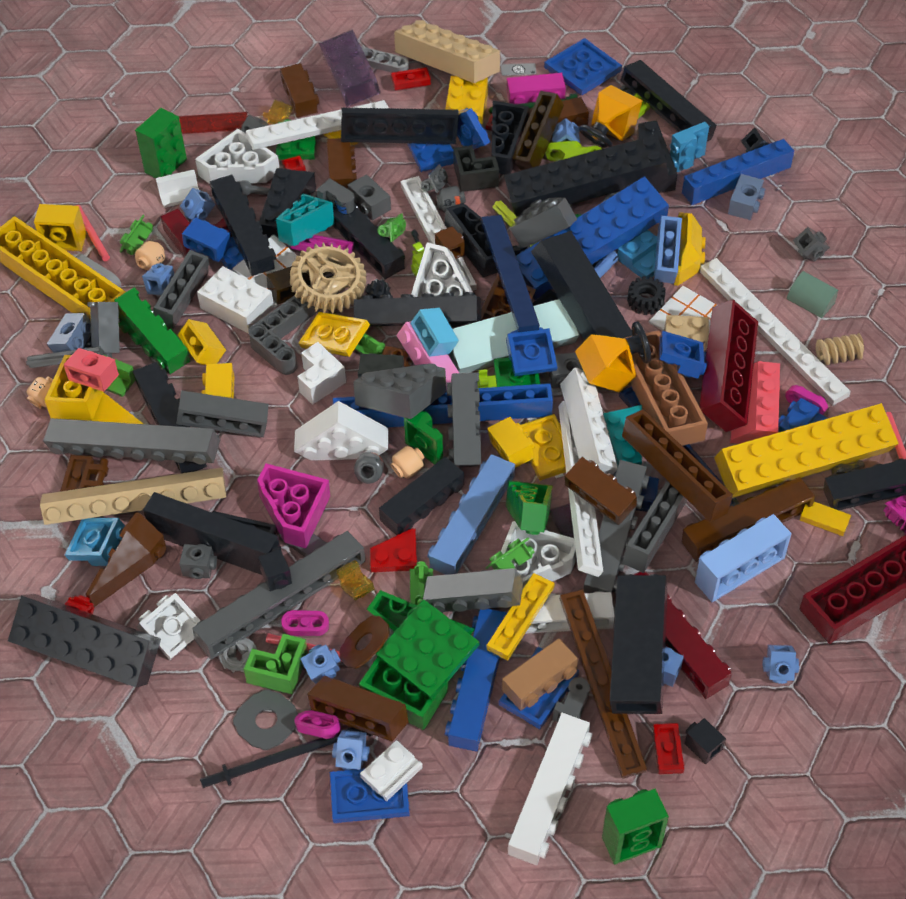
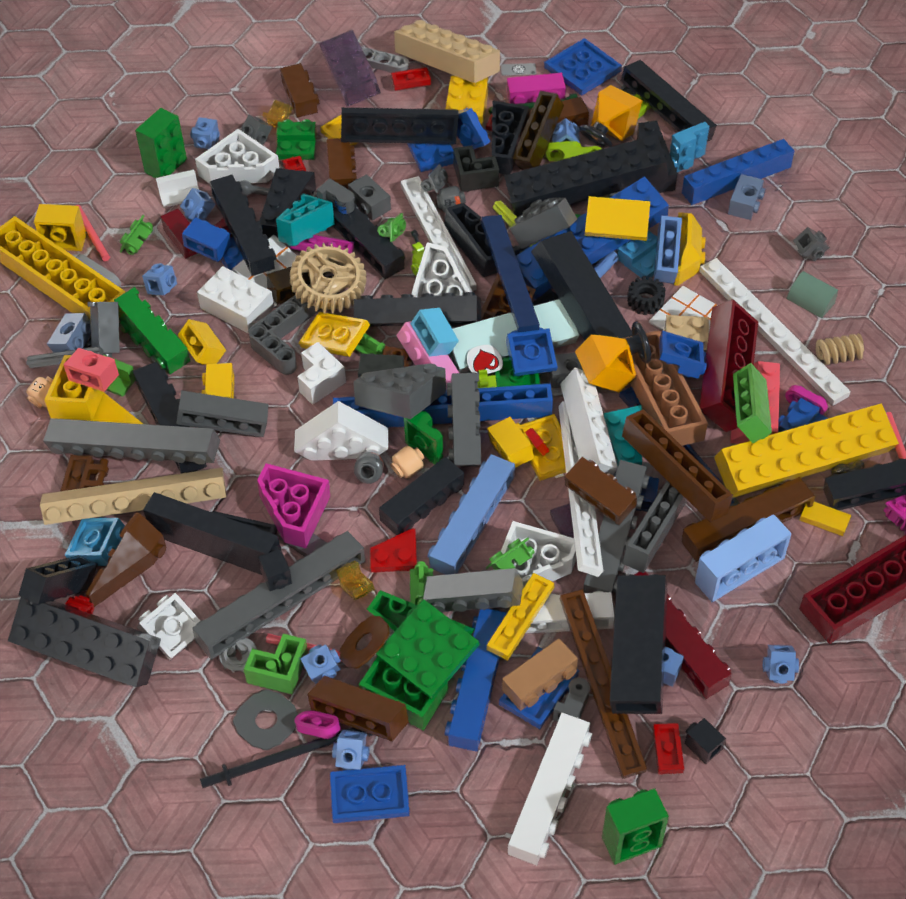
(57, 579): none -> black brick
(149, 255): light nougat head -> none
(182, 288): dark grey brick -> none
(197, 561): dark grey brick -> none
(205, 133): none -> medium blue brick
(212, 122): clear red tile -> none
(300, 128): white plate -> none
(305, 623): dark pink plate -> none
(377, 288): black gear -> none
(391, 770): white plate -> none
(452, 240): reddish brown brick -> none
(484, 358): none -> sticker
(529, 505): green wedge -> none
(537, 441): none -> red tile
(617, 218): none -> yellow tile
(752, 403): none -> bright green brick
(755, 139): black brick -> none

